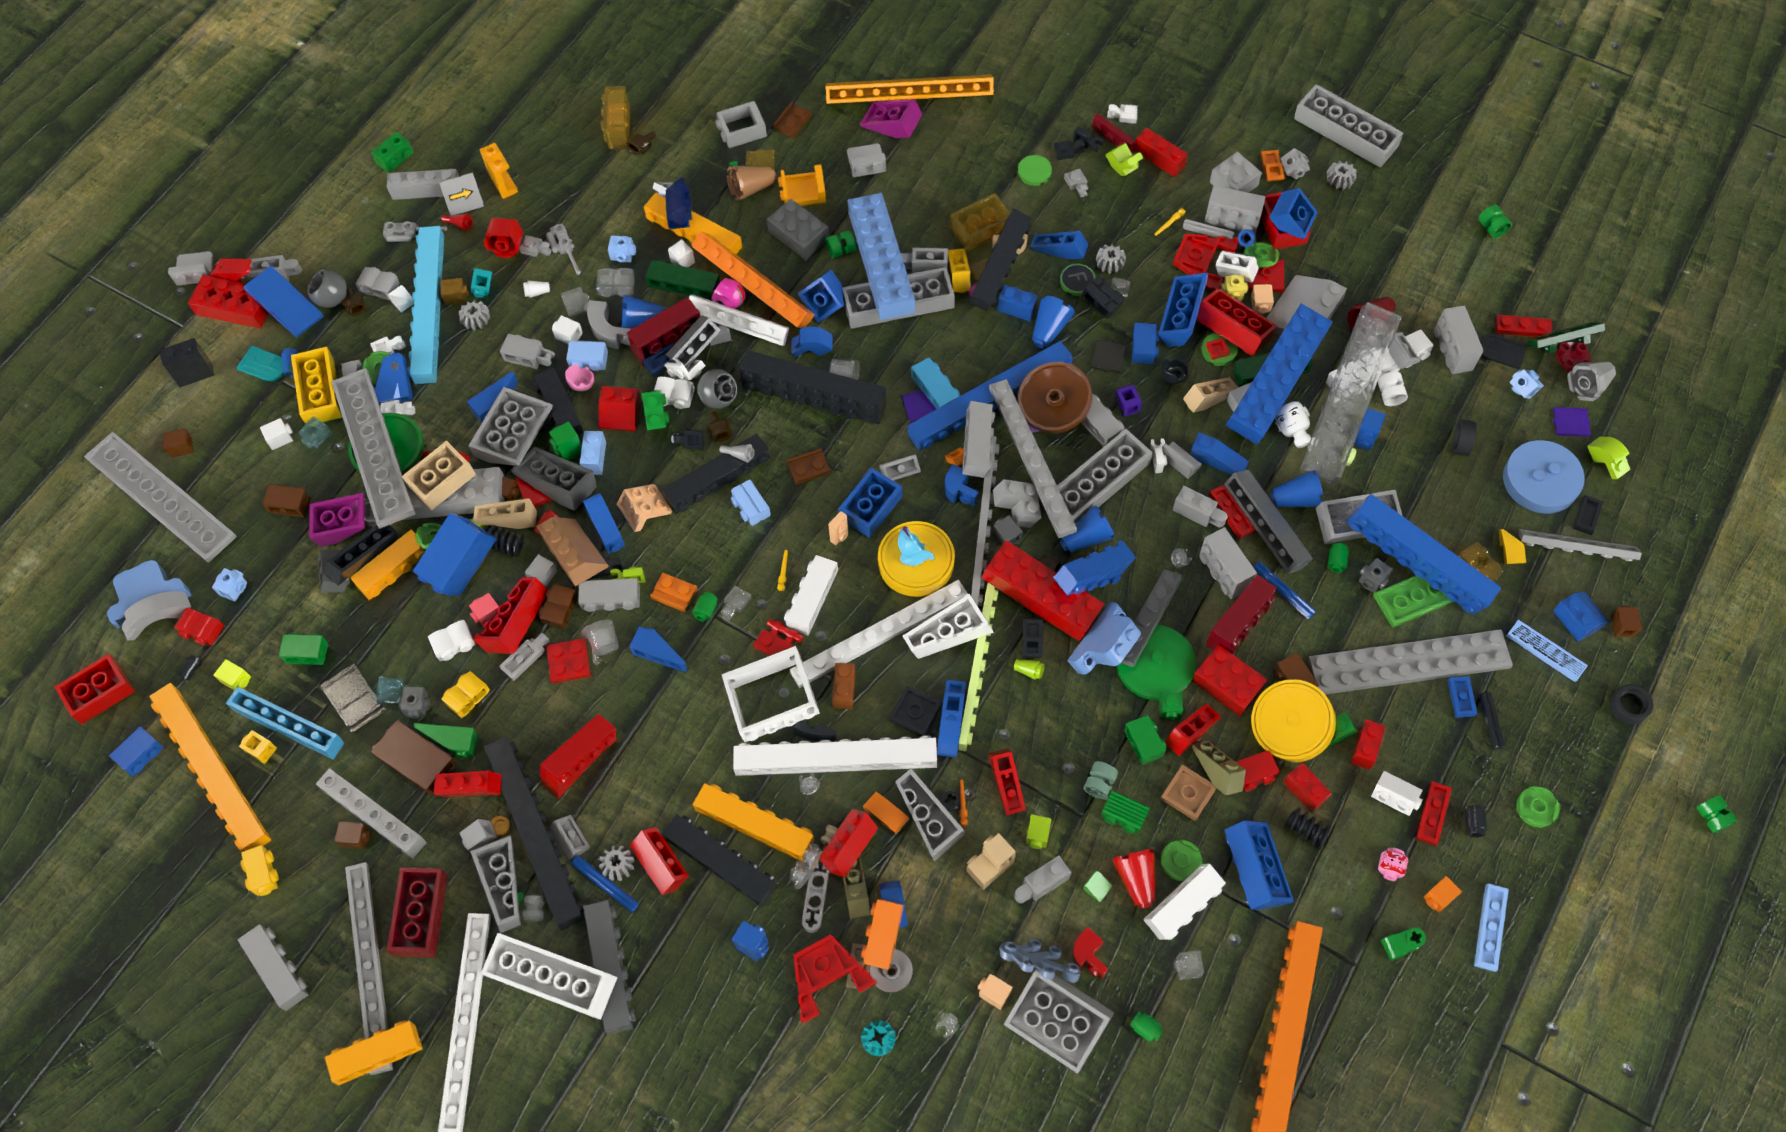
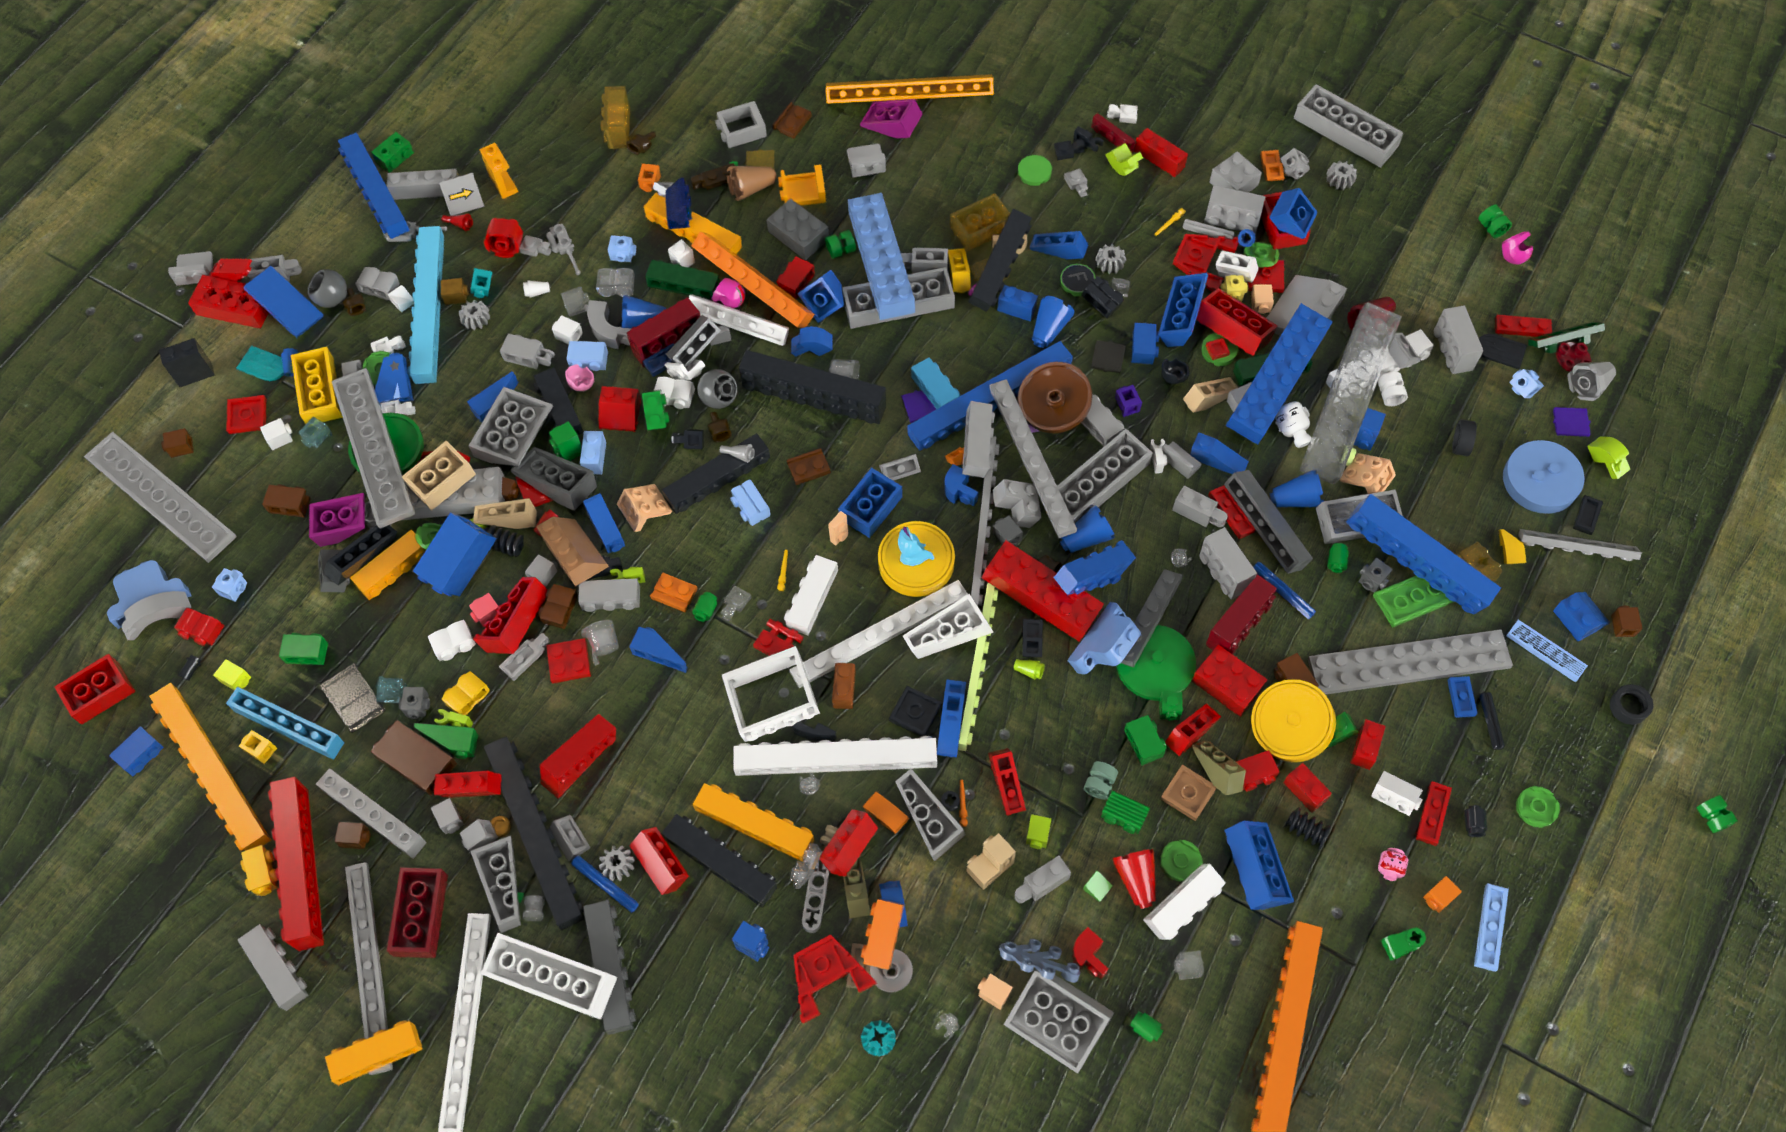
(246, 414): none -> red plate
(295, 864): none -> red brick
(373, 186): none -> blue brick
(447, 816): none -> light grey brick
(455, 719): none -> lime plate
(647, 180): none -> orange brick
(711, 178): none -> dark brown hinge
(796, 277): none -> red brick
(1369, 472): none -> light nougat bracket
(1515, 250): none -> dark pink helmet

